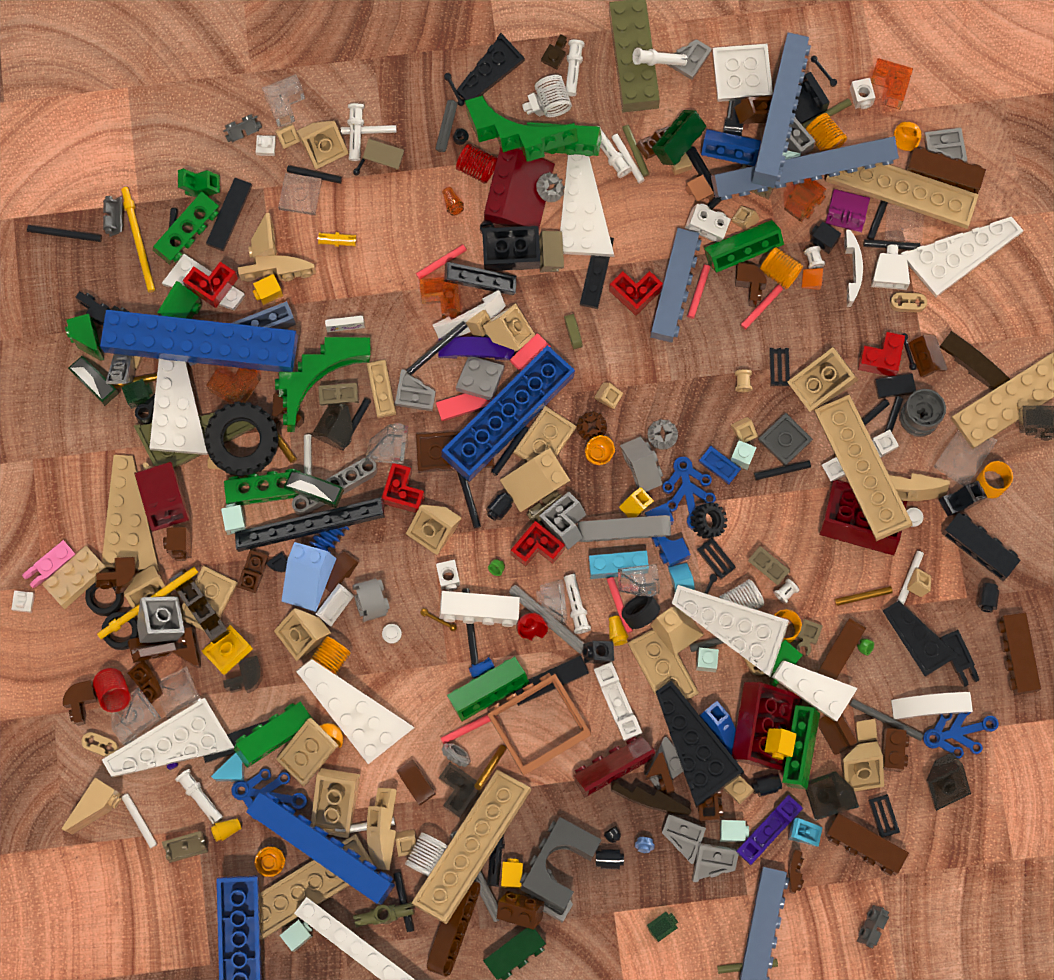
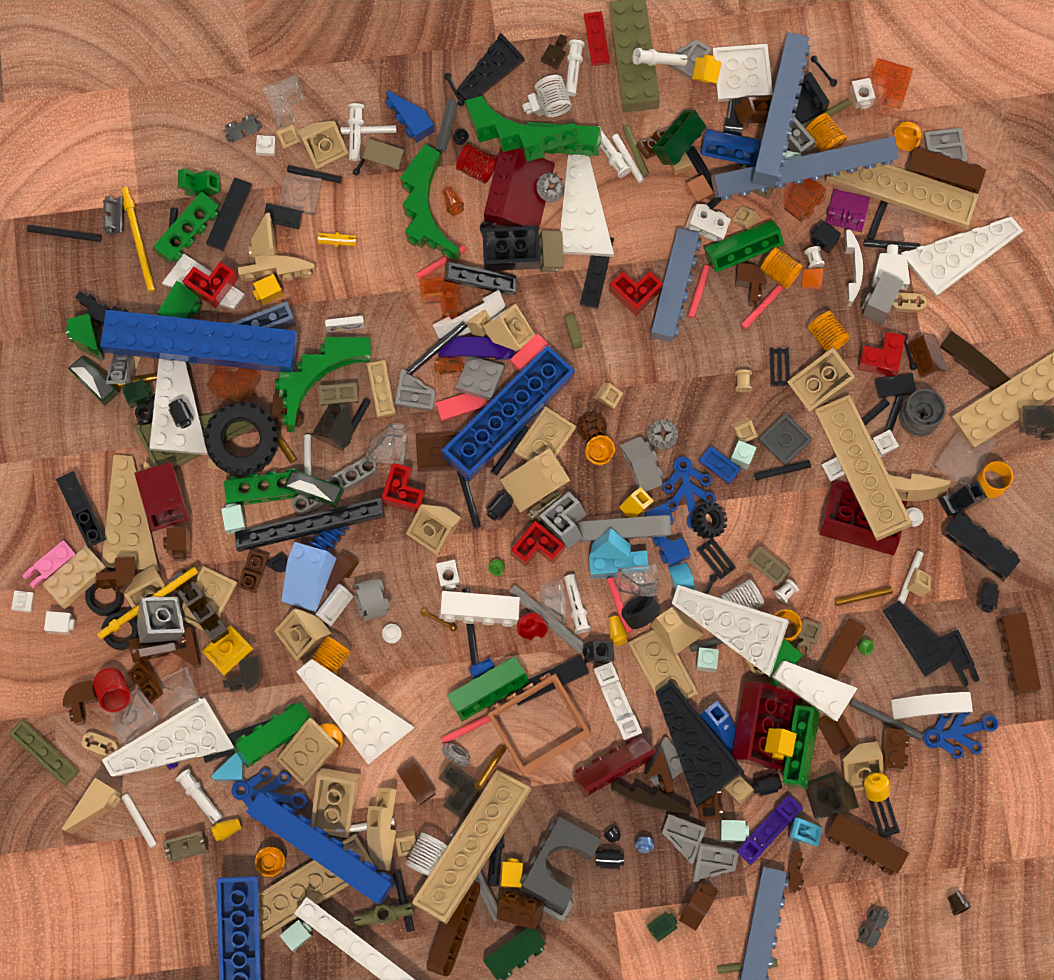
(43, 752): none -> olive tile
(59, 623): none -> white brick
(81, 509): none -> black slope
(180, 413): none -> black brick
(284, 215): none -> black tile
(414, 118): none -> blue slope
(417, 182): none -> green arch
(447, 366): none -> clear orange cone
(596, 38): none -> red tile
(610, 546): none -> medium azure slope
(698, 906): none -> reddish brown brick
(706, 69): none -> yellow brick
(827, 319): none -> light orange piece
(866, 730): tan slope -> none
(877, 787): none -> yellow head
(880, 302): none -> light grey brick
(947, 781): clear smoke slope -> none
(958, 903): none -> dark brown piece

